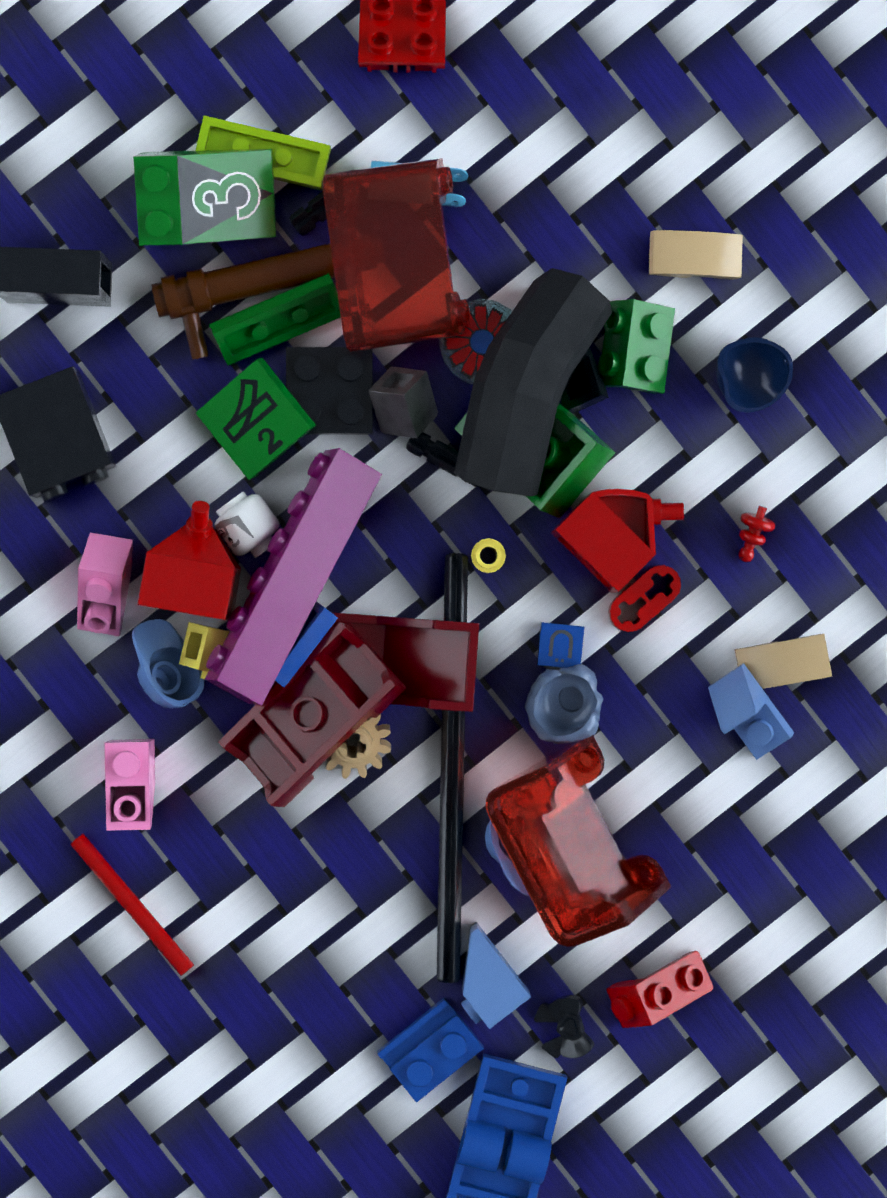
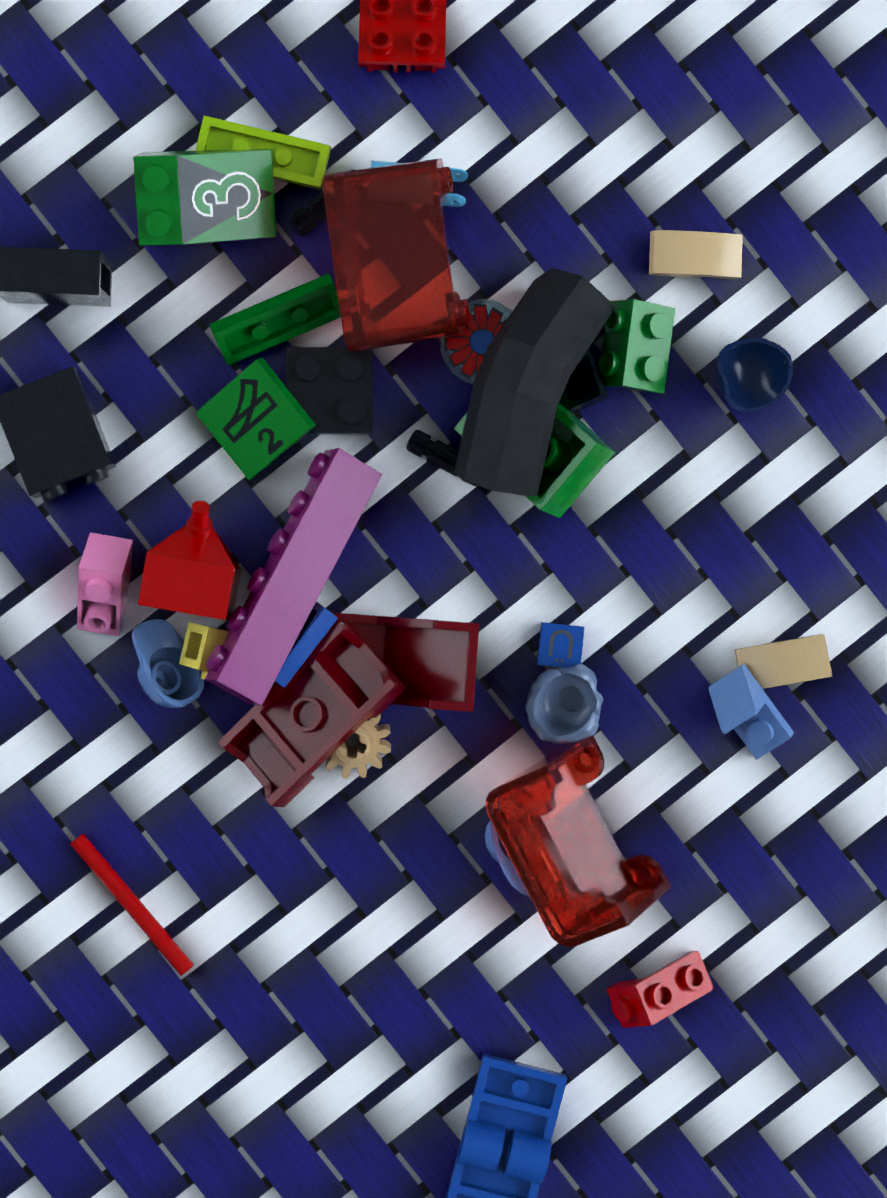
(129, 784): bright pink slope -> none
(201, 290): reddish brown cylinder -> none
(246, 524): white head -> none
(403, 402): flat silver panel -> none
(430, 1049): blue plate -> none
(451, 794): black axle -> none
(489, 981): medium blue slope -> none
(496, 547): light yellow pin -> none
(572, 1040): black piece -> none
(615, 533): red piece -> none
(637, 590): red beam -> none
(753, 535): red hair -> none

